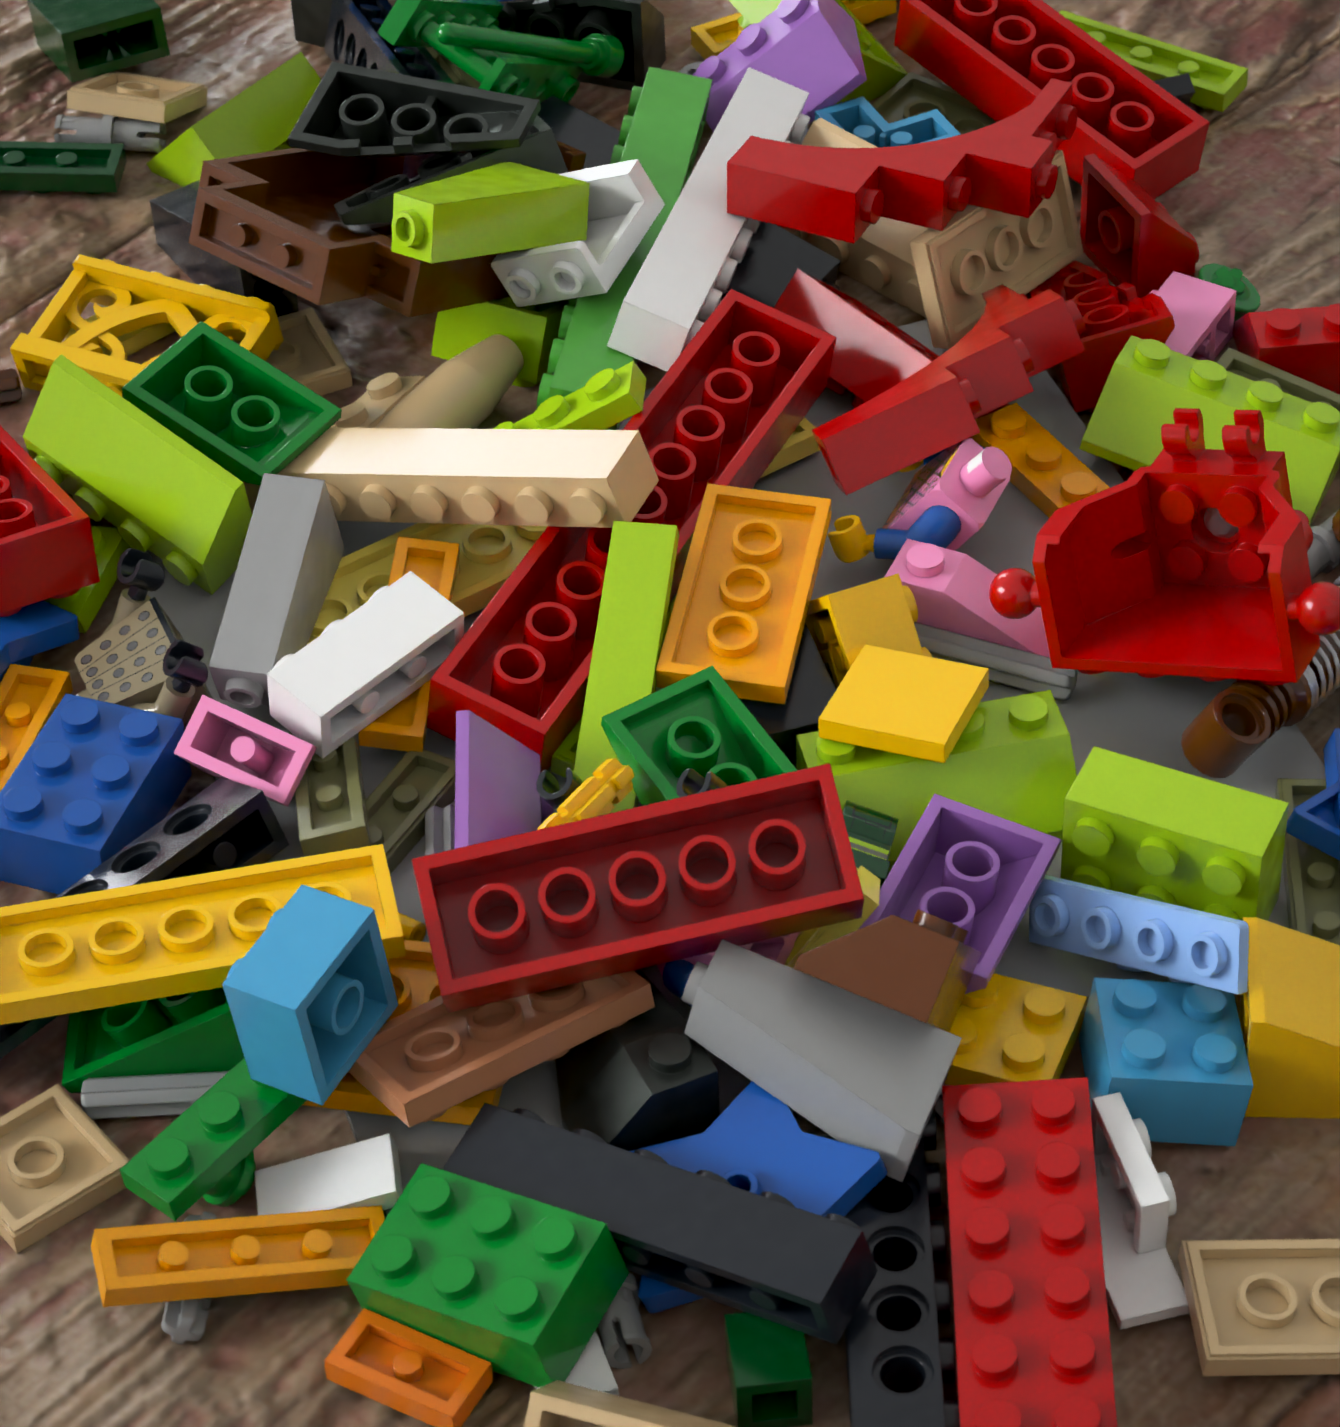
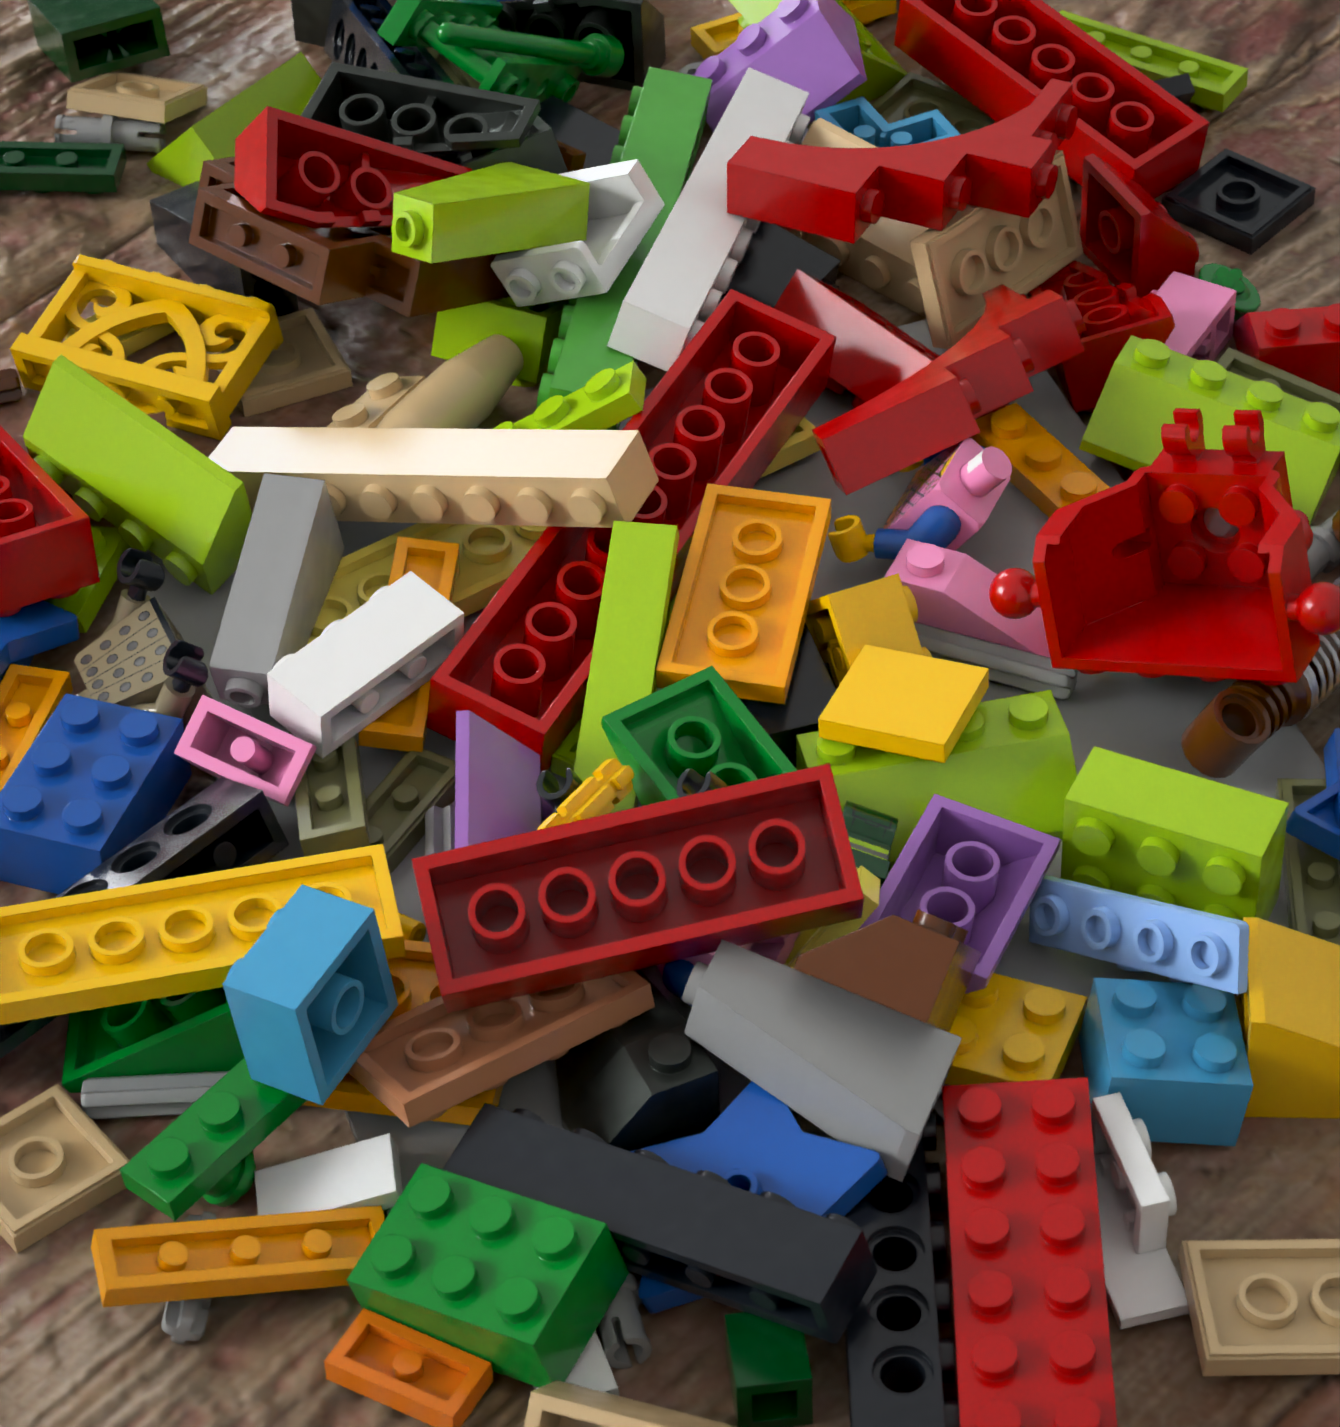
(230, 404): green slope -> none
(326, 173): none -> red wedge
(1238, 201): none -> black tile

